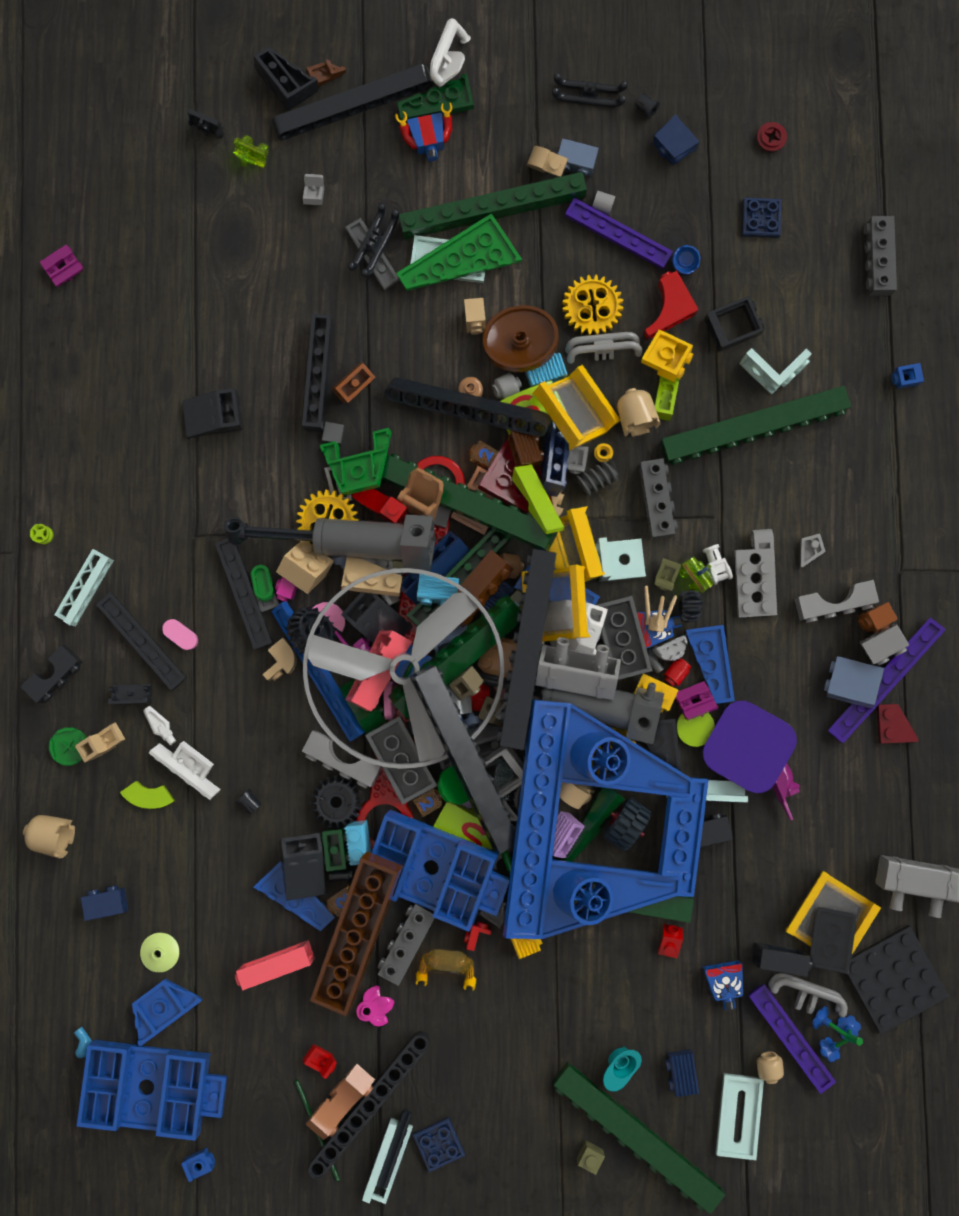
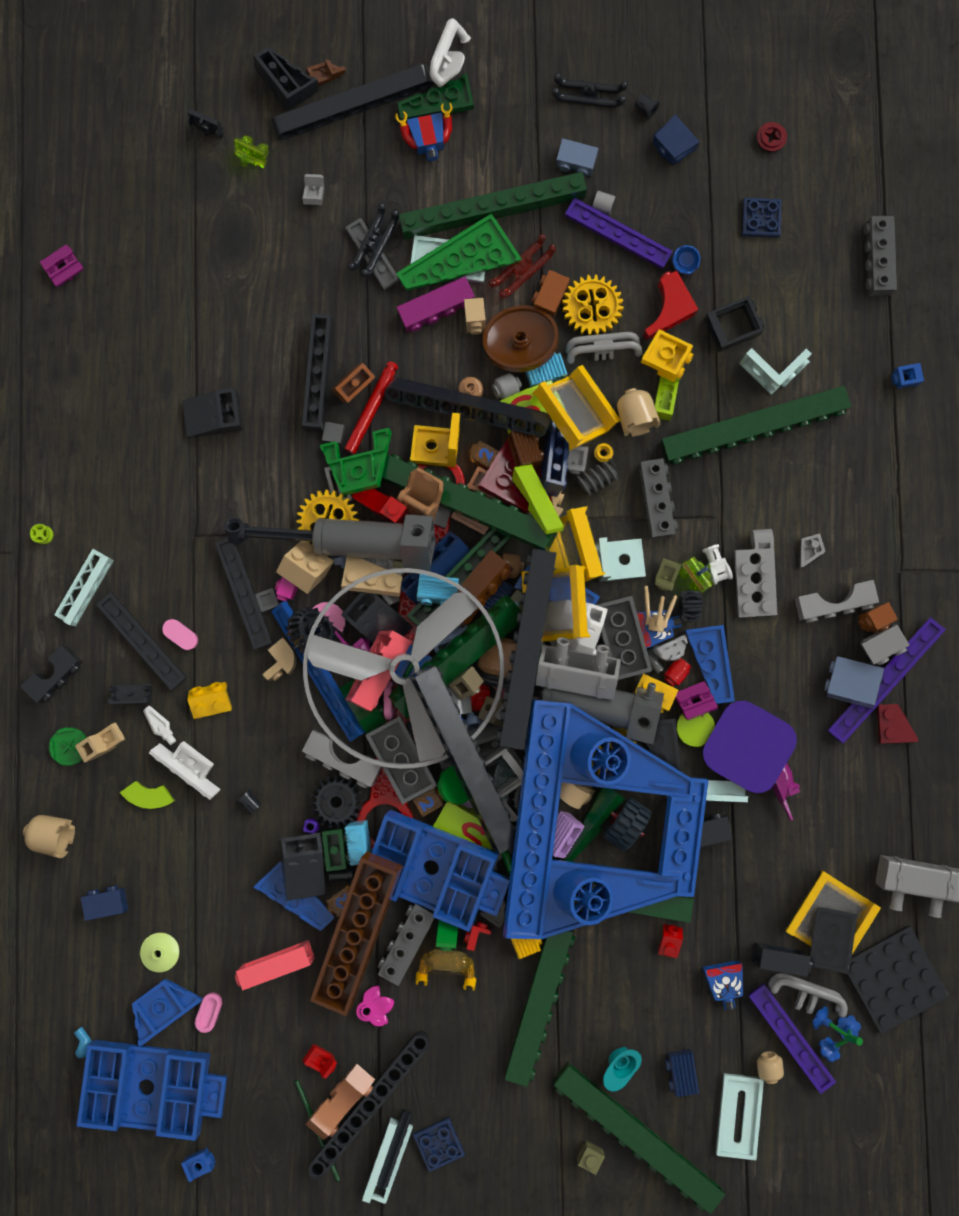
(208, 1012): none -> bright pink tile
(209, 700): none -> yellow bracket
(262, 583): green tile -> none
(315, 822): none -> dark purple hose
(371, 408): none -> red piece
(435, 304): none -> magenta brick
(445, 439): none -> yellow bracket
(446, 936): none -> green slope
(523, 269): none -> clear red piece
(537, 1008): none -> dark green brick
(546, 161): tan brick -> none
(551, 292): none -> dark orange brick

